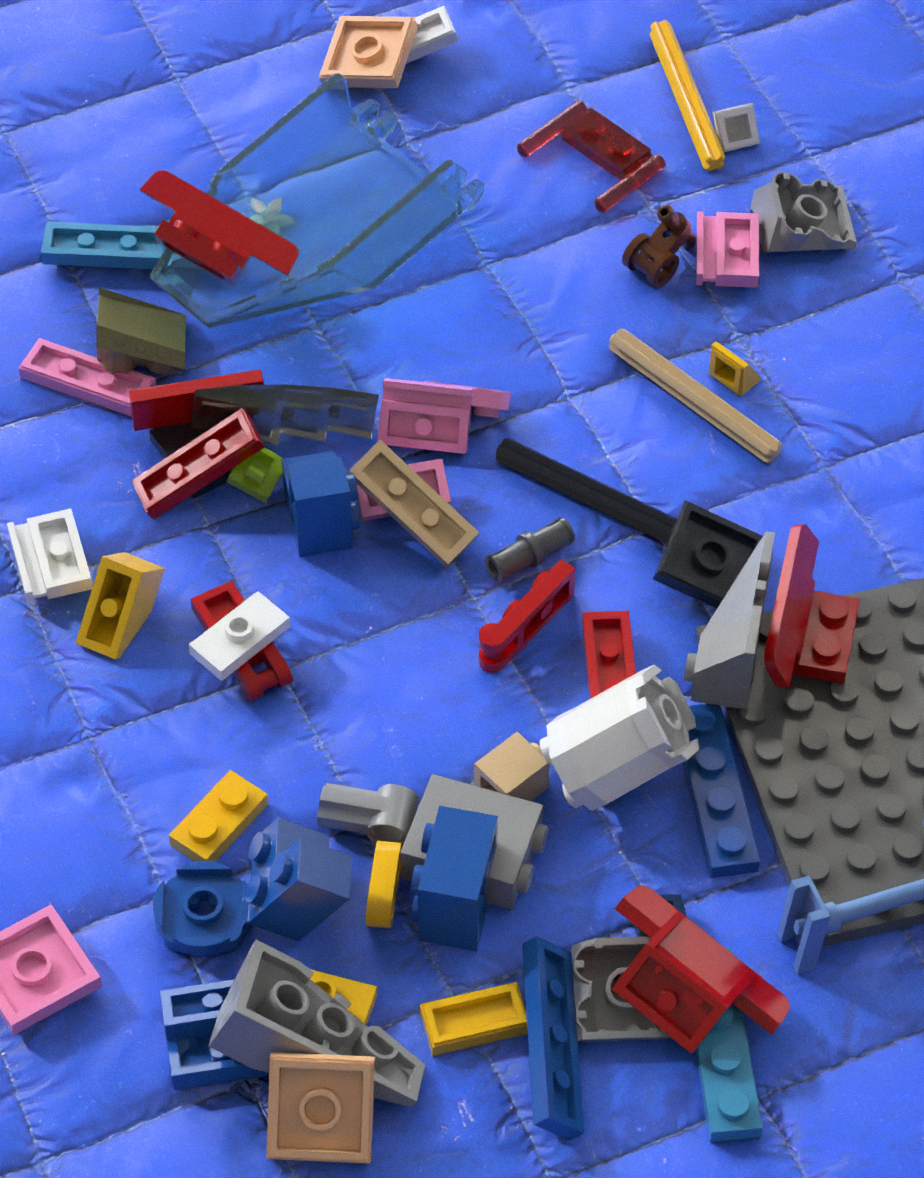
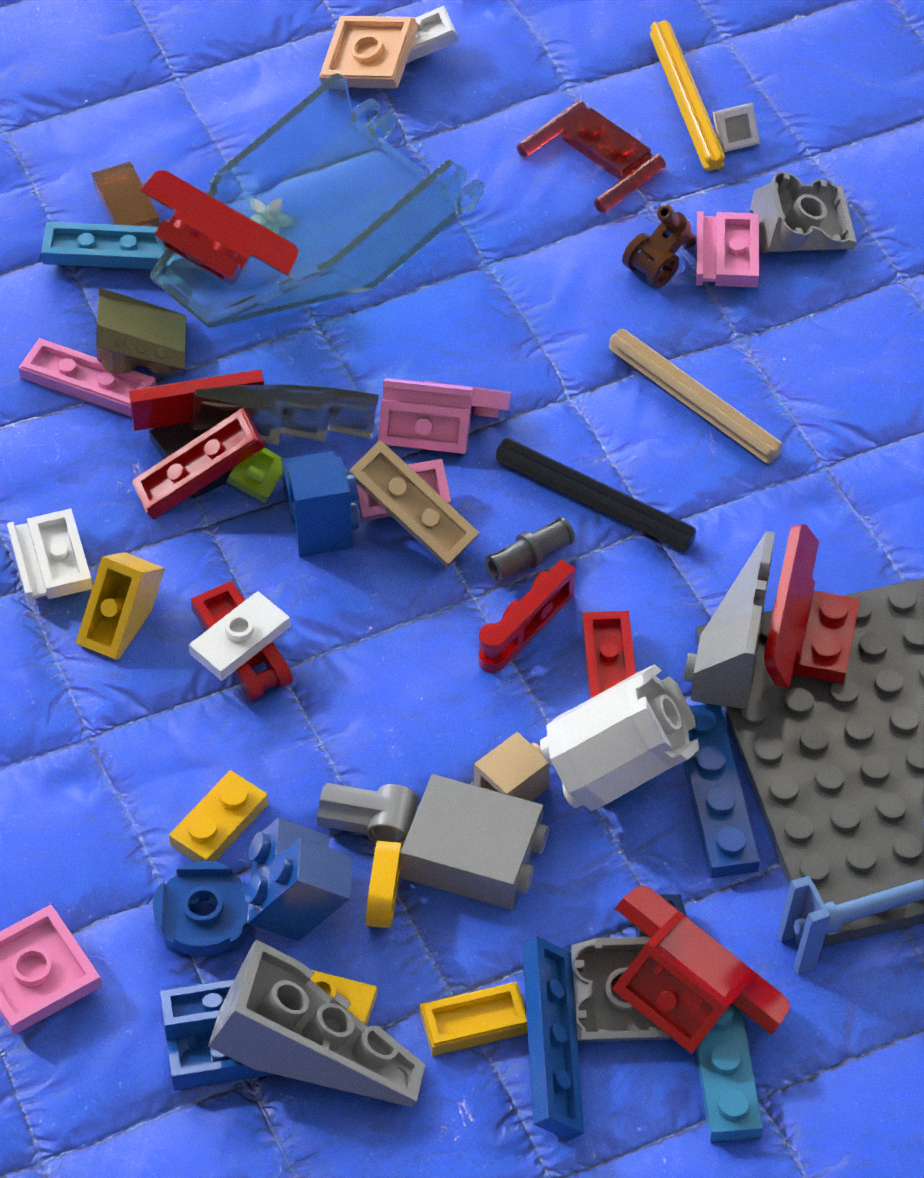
(121, 196): none -> clear orange tile
(320, 1107): light nougat tile -> none
(454, 878): blue brick -> none
(704, 554): black tile -> none
(731, 370): yellow slope -> none

